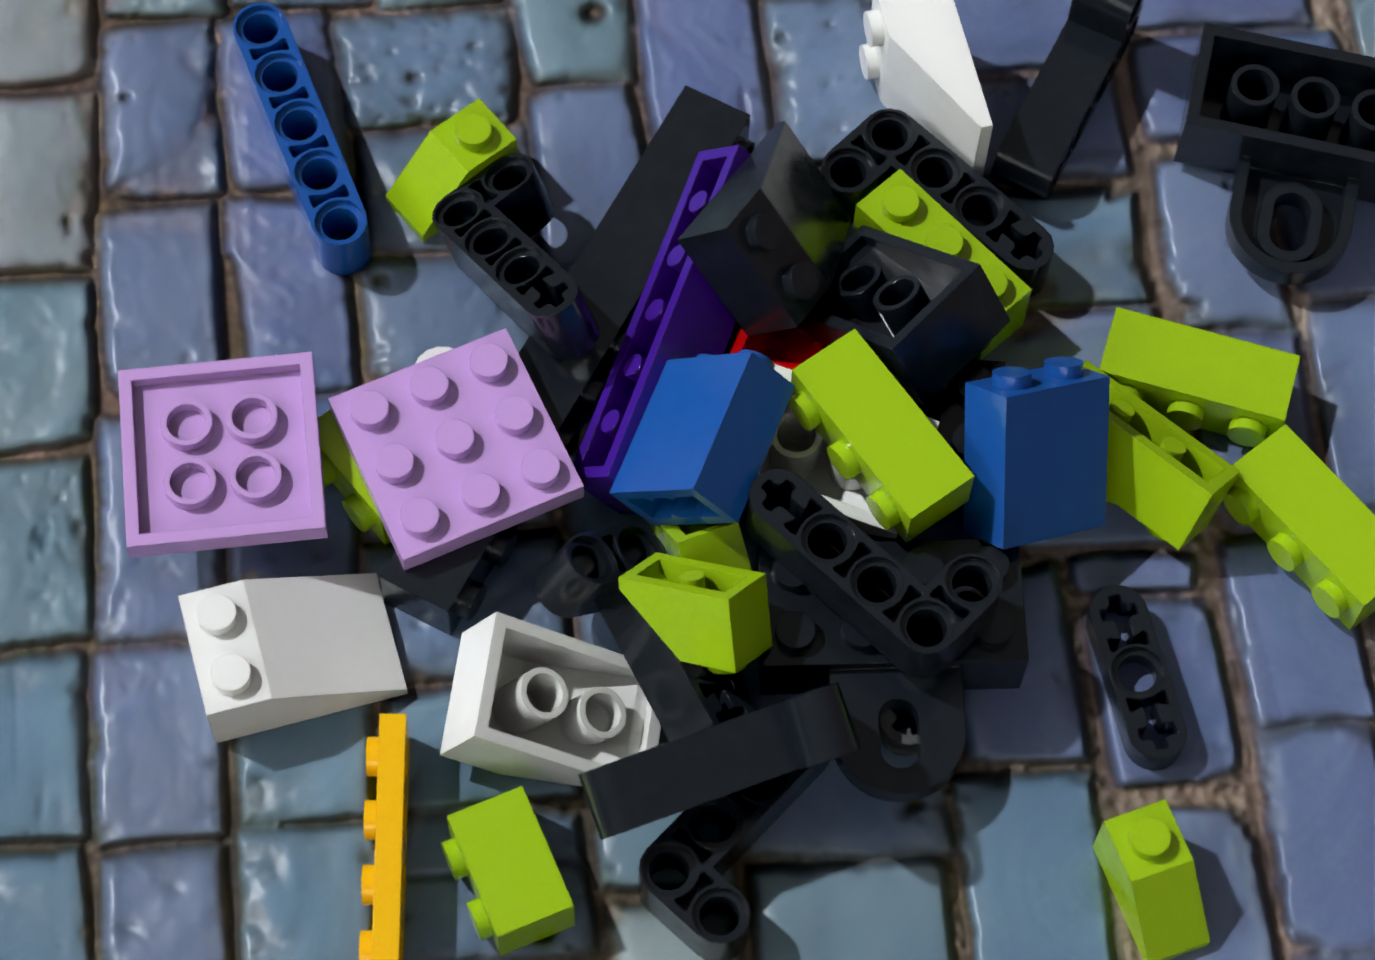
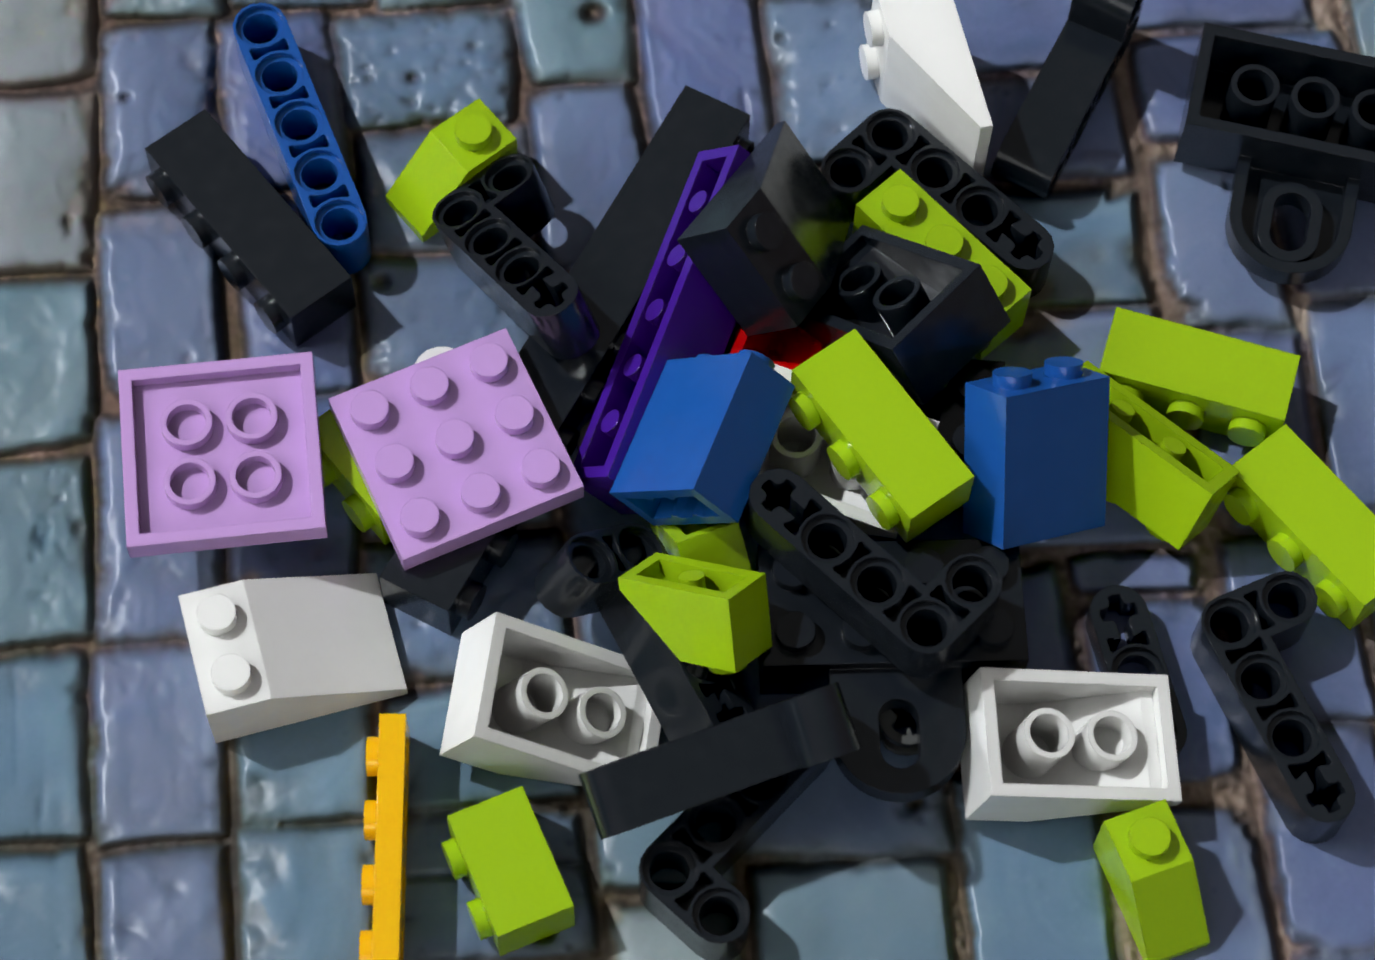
(250, 229): none -> black brick
(1066, 744): none -> white slope
(1285, 713): none -> black beam

